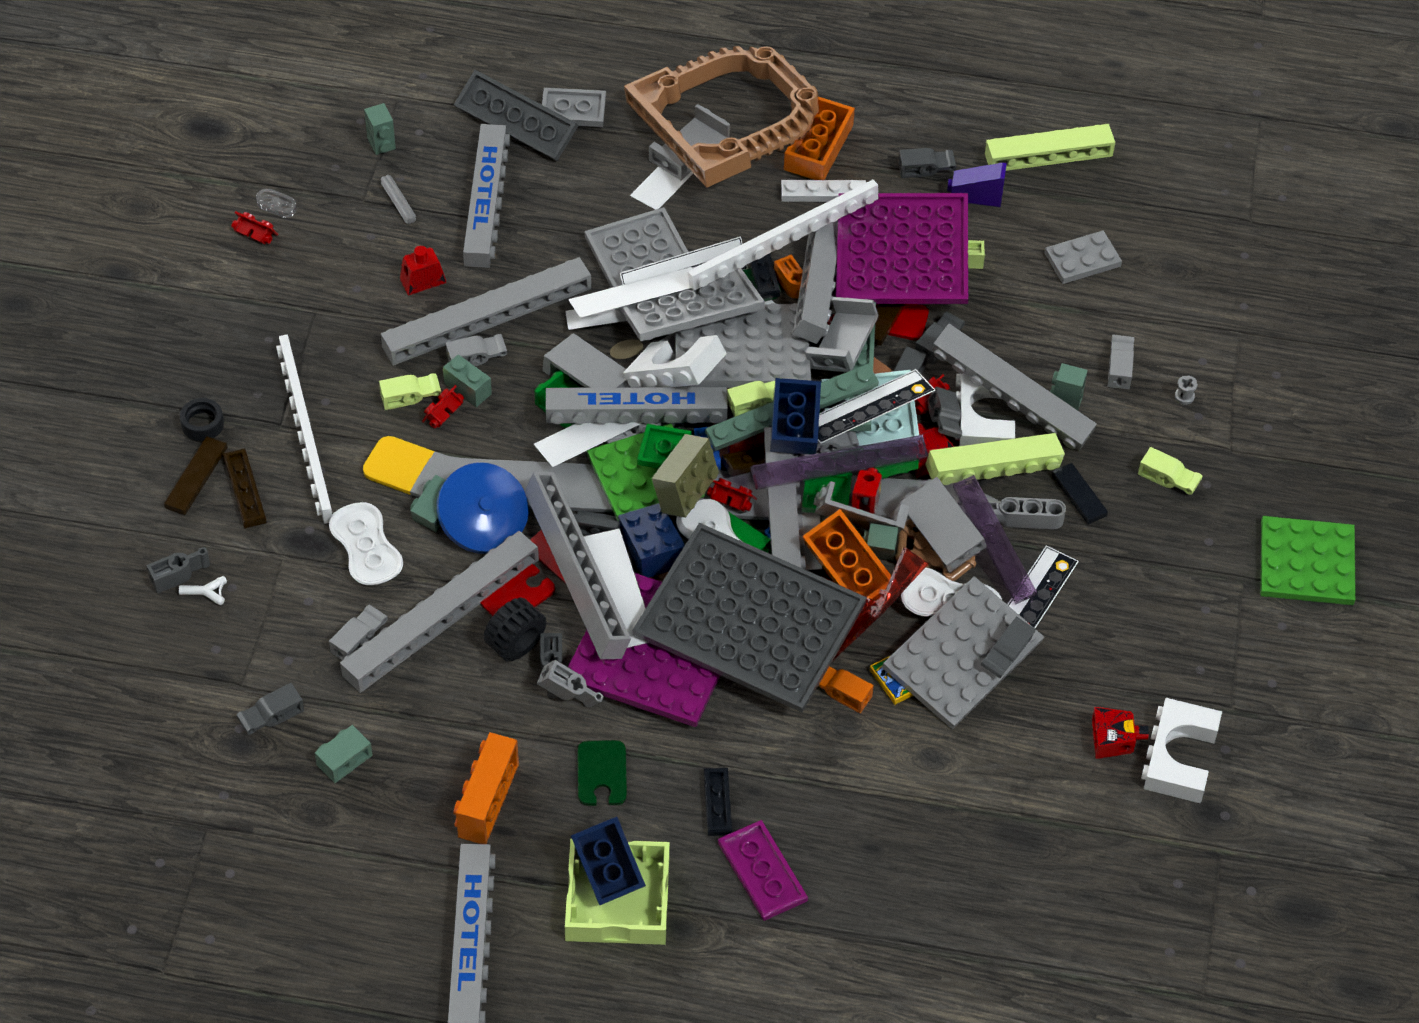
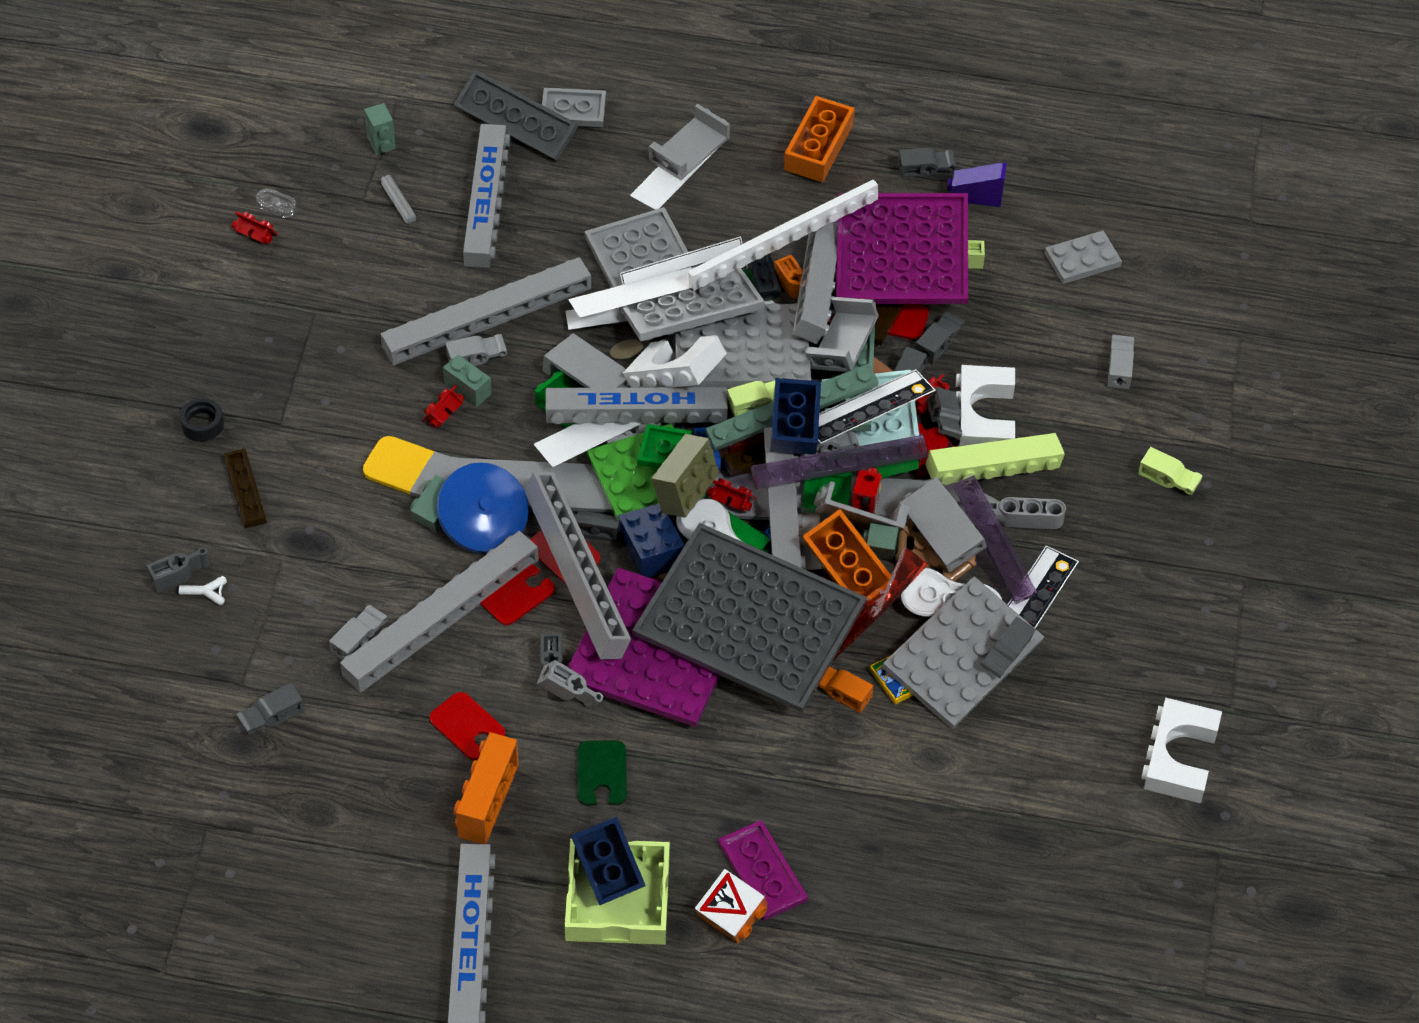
(195, 475): dark brown tile -> none
(305, 435): white plate -> none
(343, 753): sand green brick -> none
(370, 554): white plate -> none
(408, 390): yellowish green piece -> none
(421, 271): red torso -> none
(462, 721): none -> red piece
(515, 629): black tyre -> none
(616, 569): white sticker -> none
(717, 801): black tile -> none
(731, 156): medium nougat arch -> none
(732, 906): none -> piece
(816, 189): white plate -> none
(1013, 387): light grey brick -> none
(1051, 147): yellowish green brick -> none
(1069, 384): sand green brick -> none
(1079, 493): black tile -> none
(1115, 732): red torso -> none
(1188, 392): light grey bush -> none
(1308, 560): bright green plate -> none

